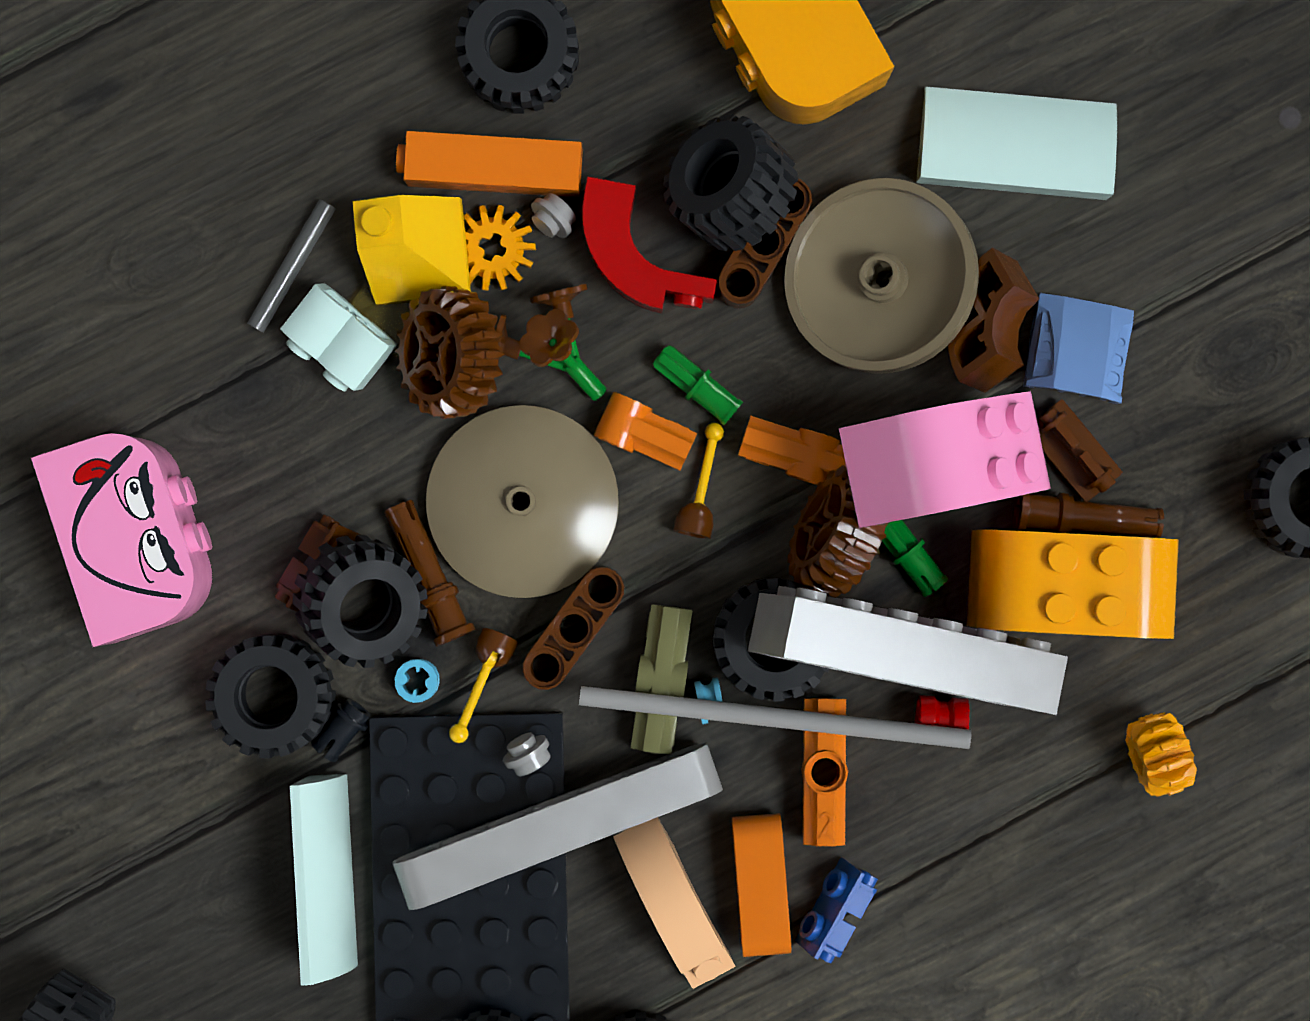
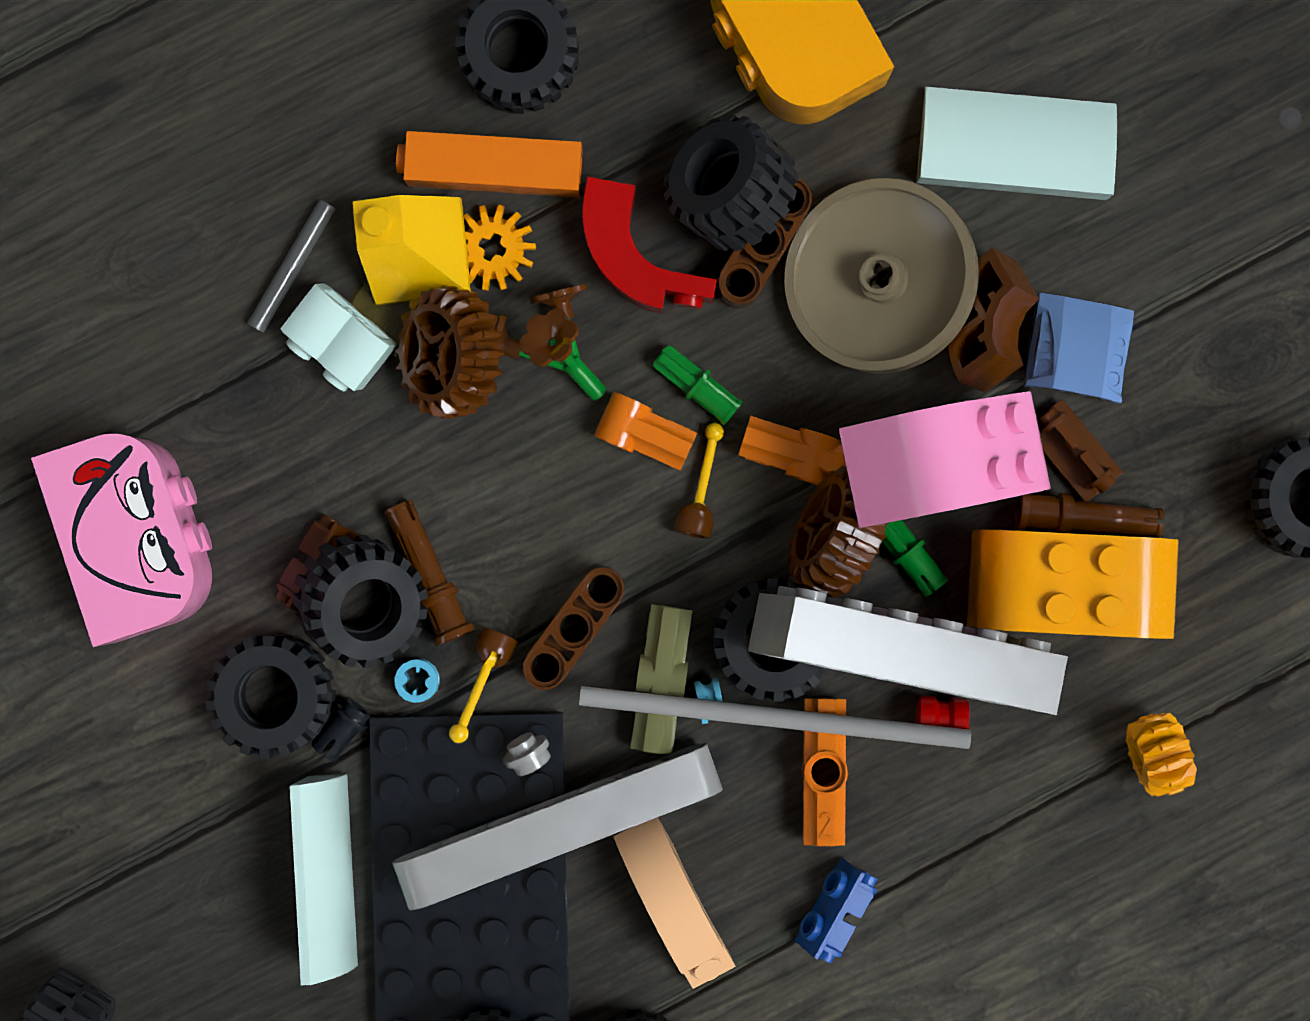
(552, 216): light grey plate -> none
(568, 512): dark tan dish -> none
(761, 885): orange beam -> none

